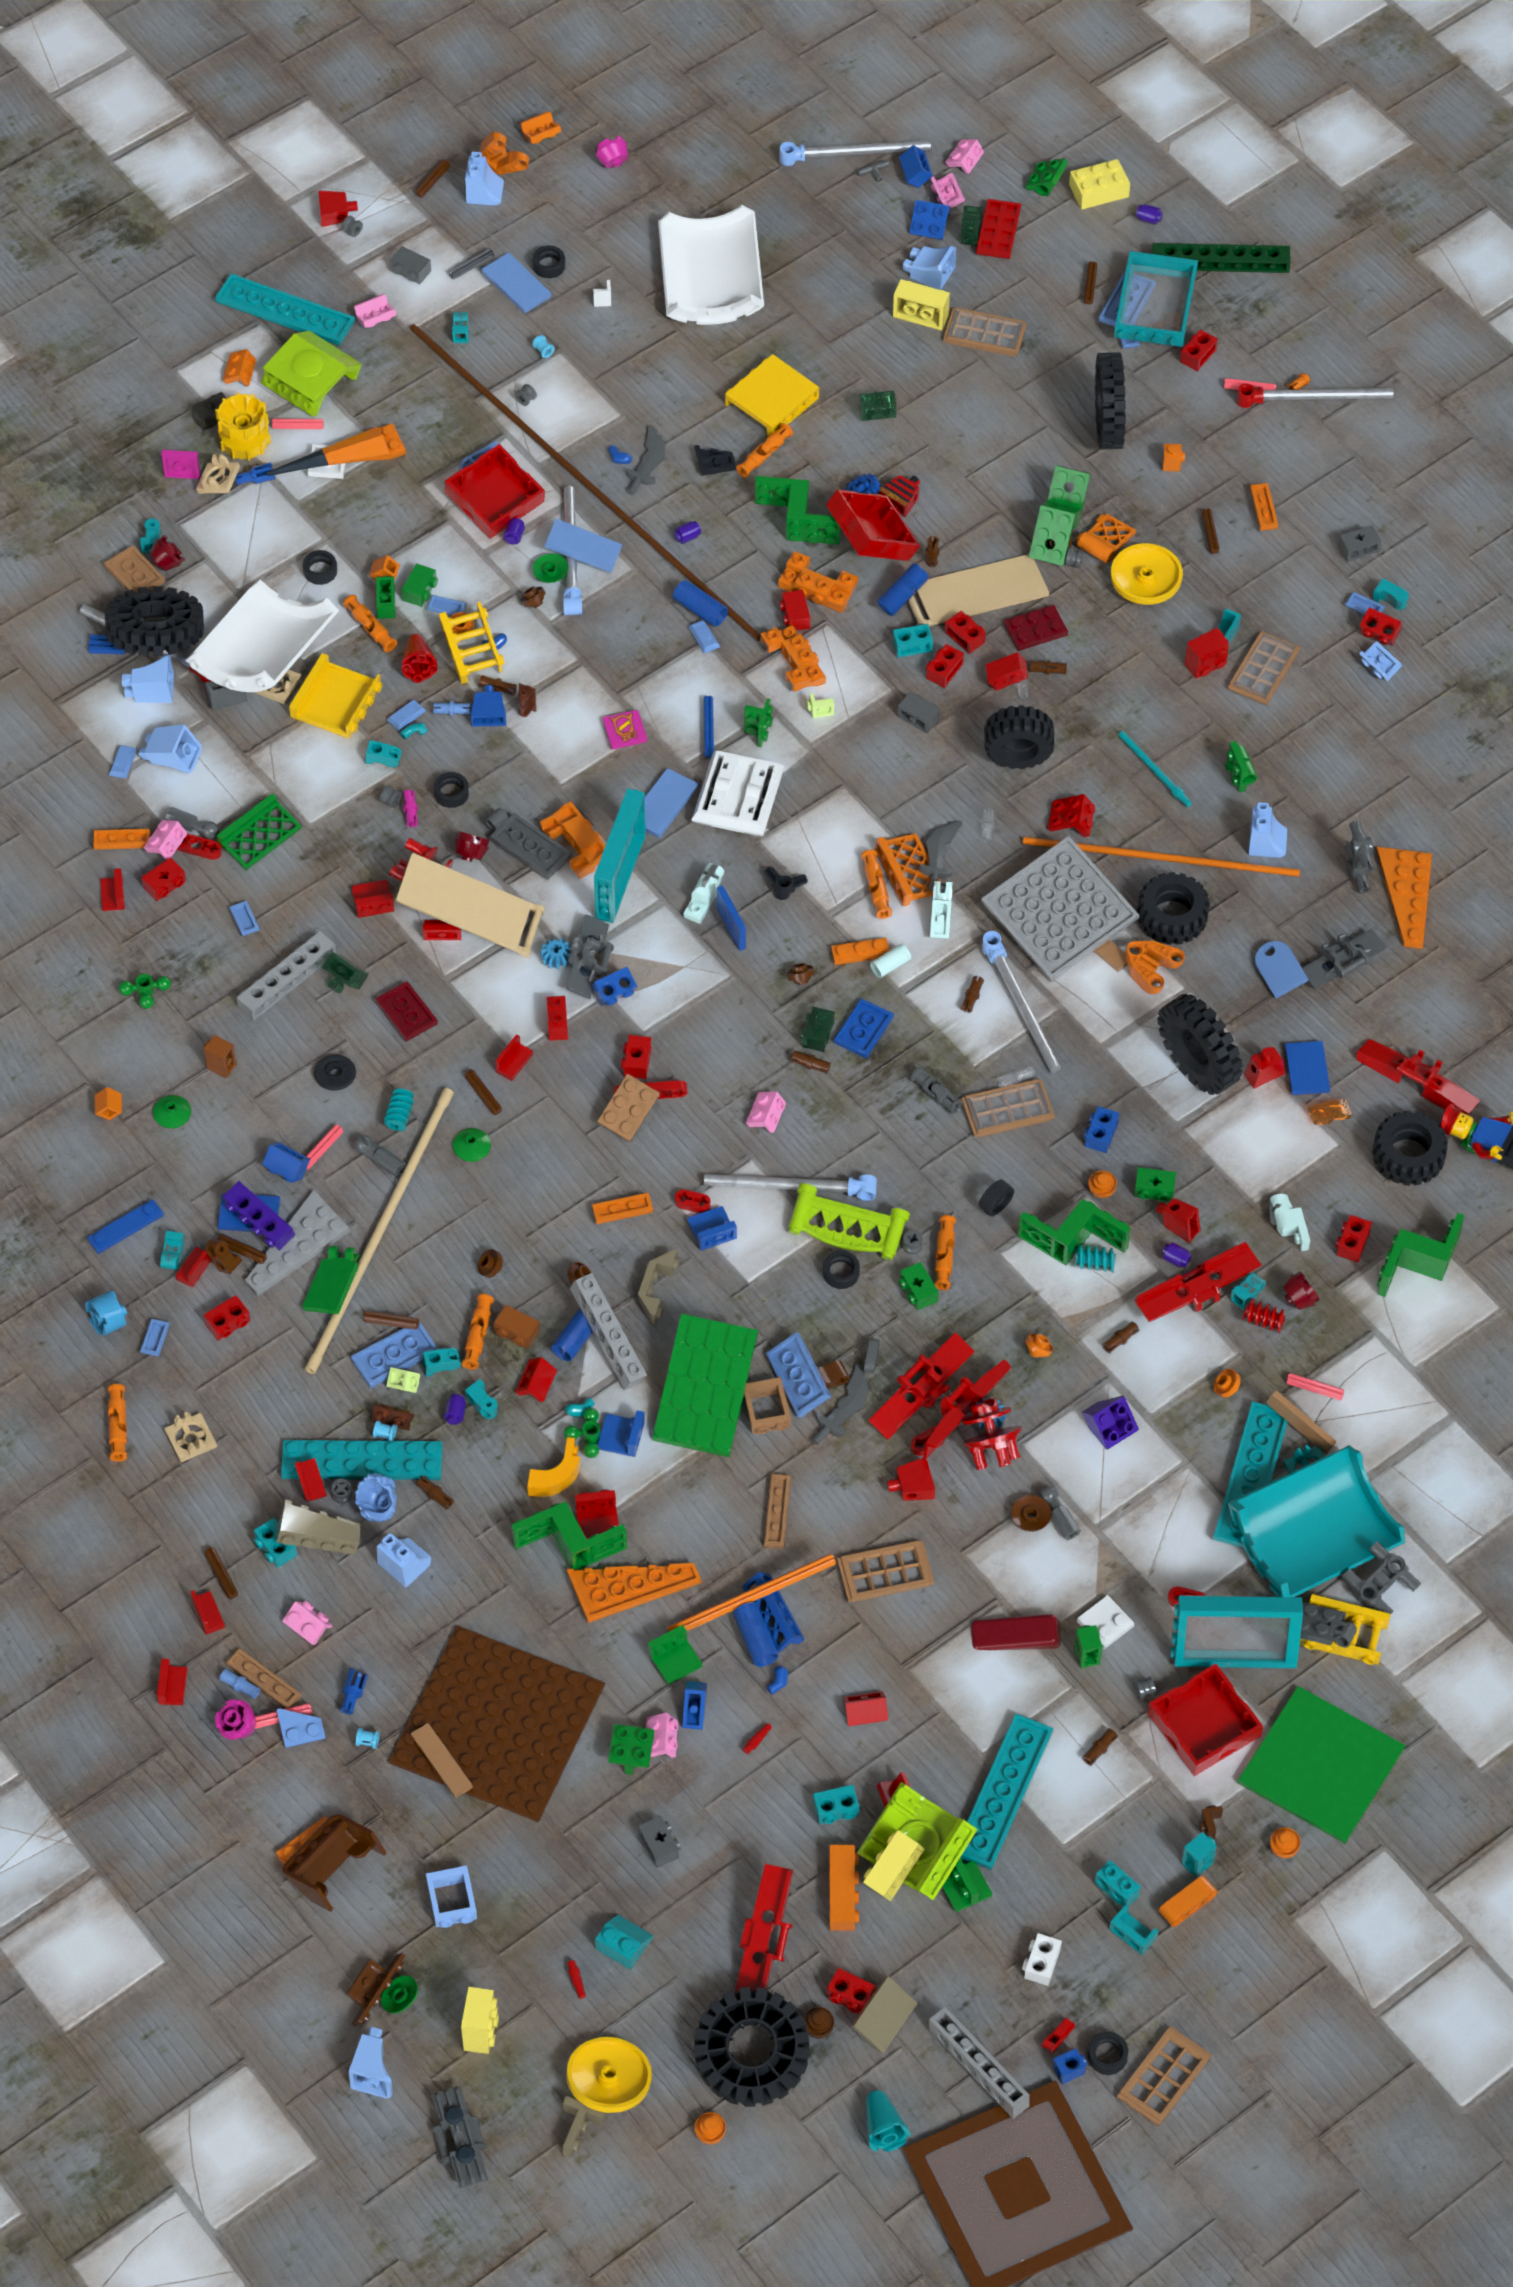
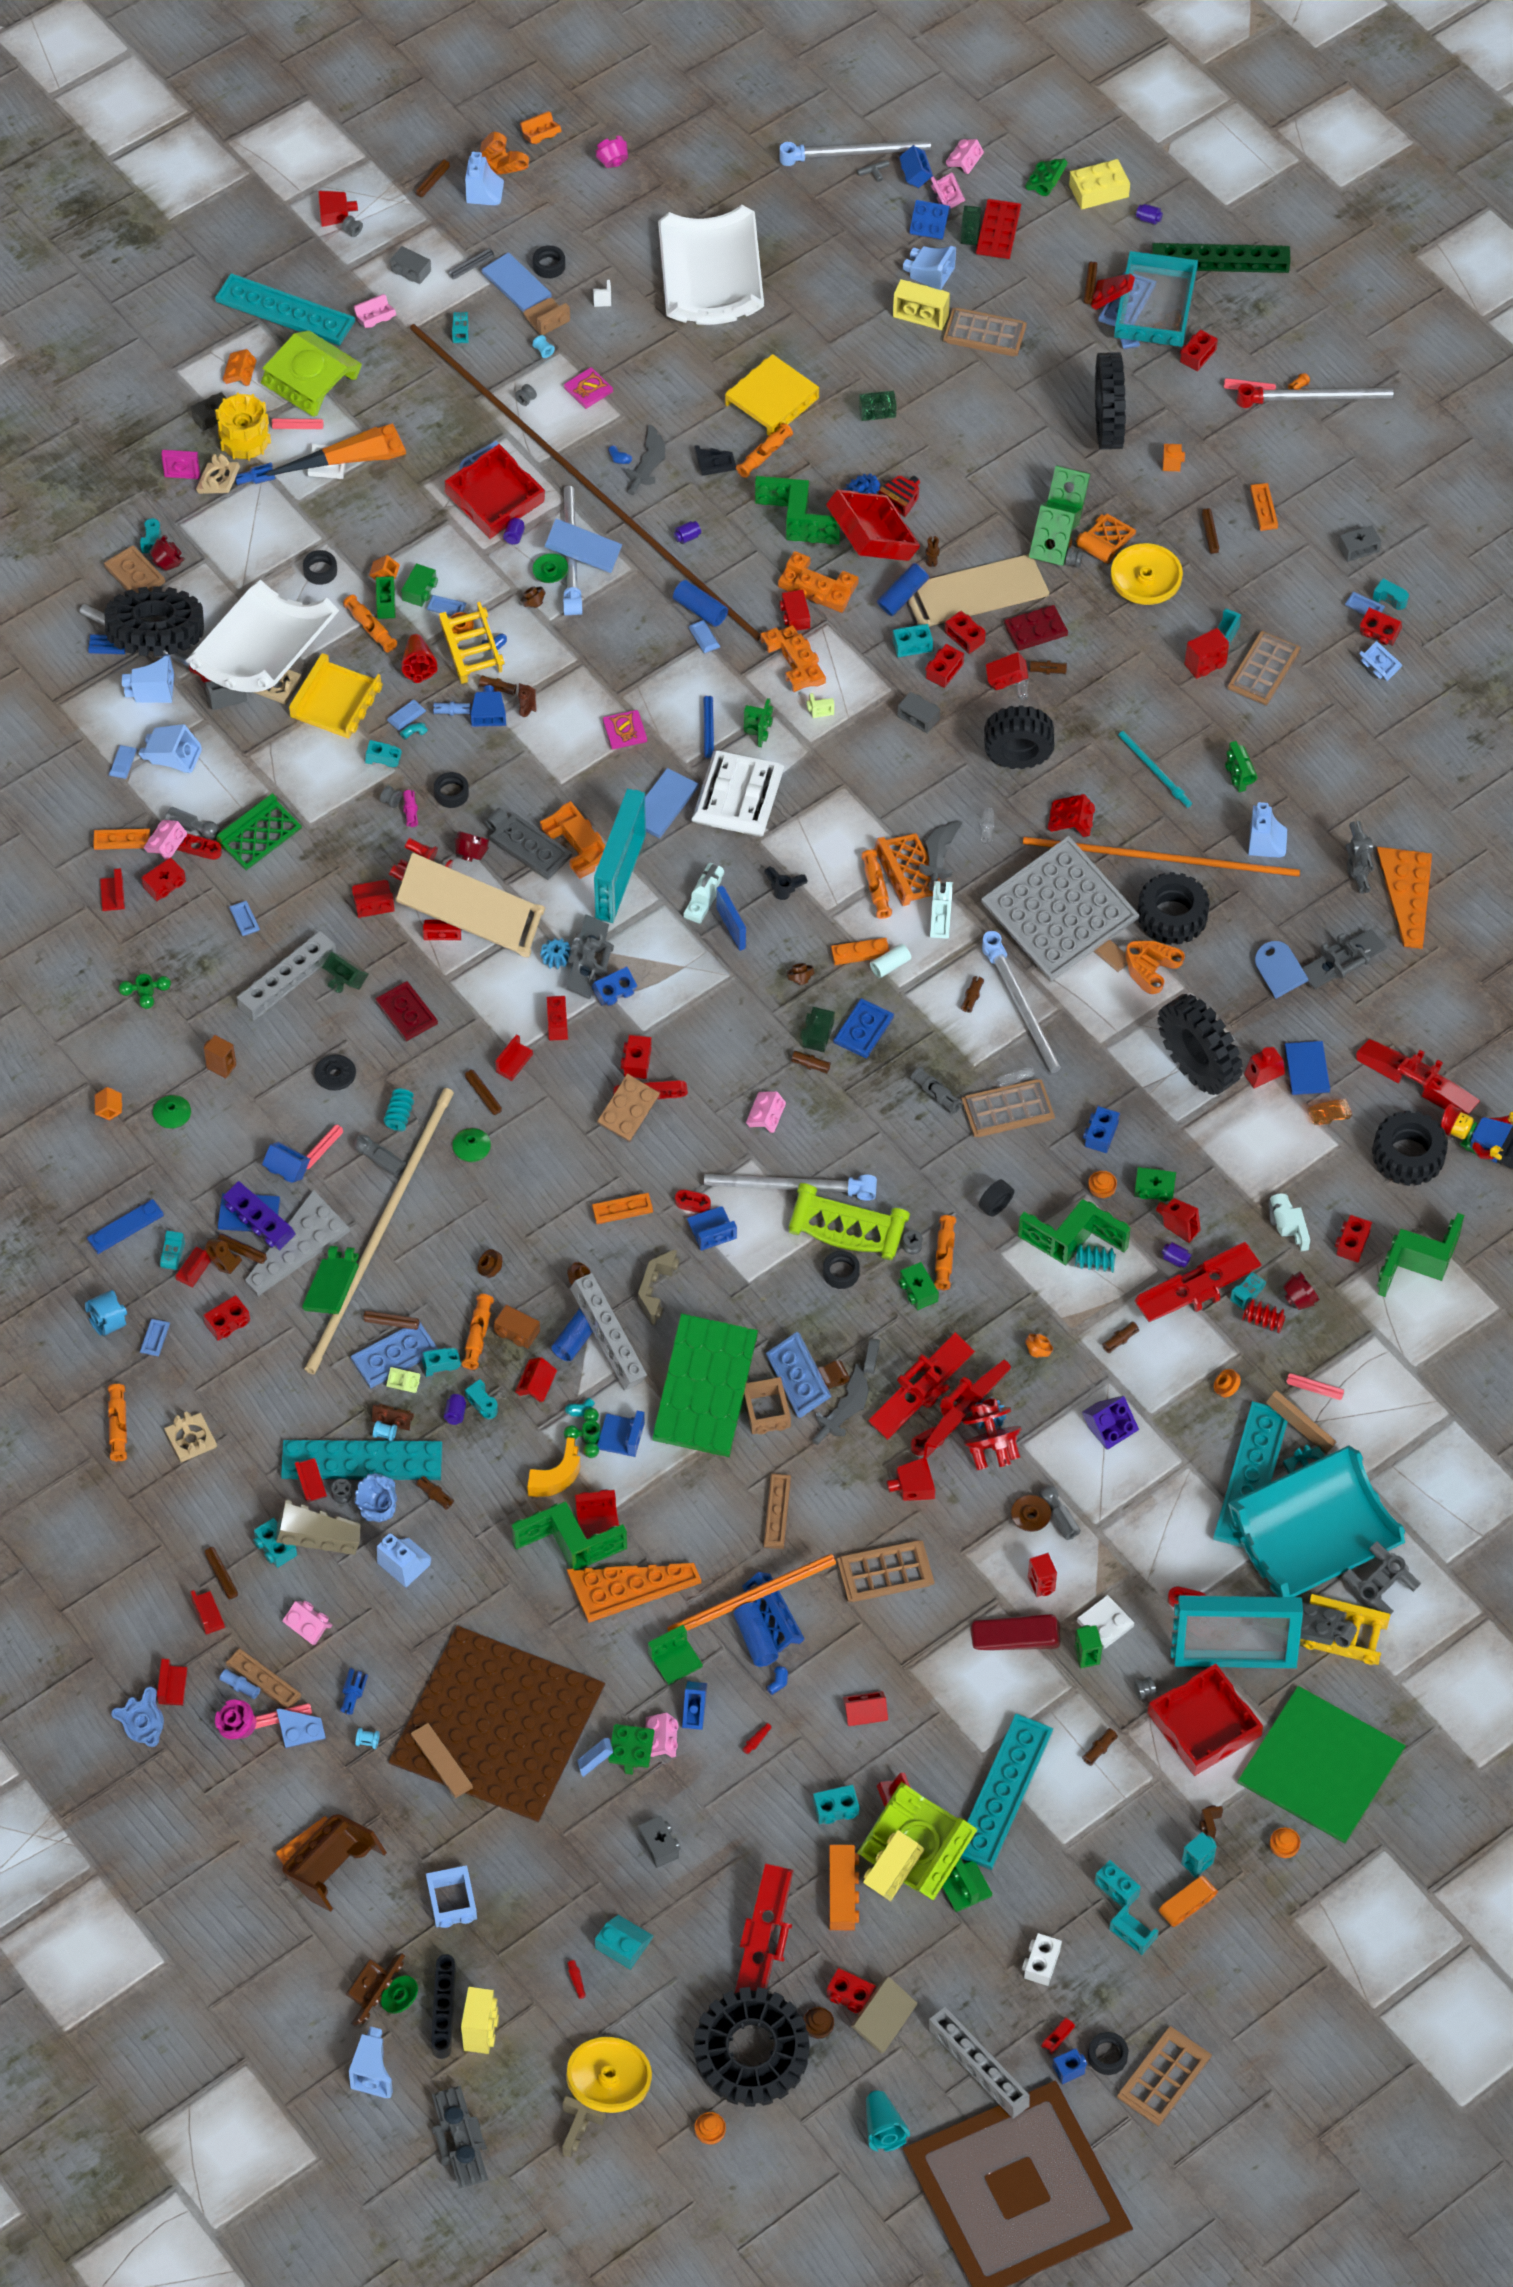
(141, 1719): none -> medium blue tile
(443, 2016): none -> black beam
(547, 315): none -> medium nougat bracket
(588, 388): none -> dark pink tile
(595, 1756): none -> medium blue tile
(1042, 1575): none -> red brick
(1111, 289): none -> red wing

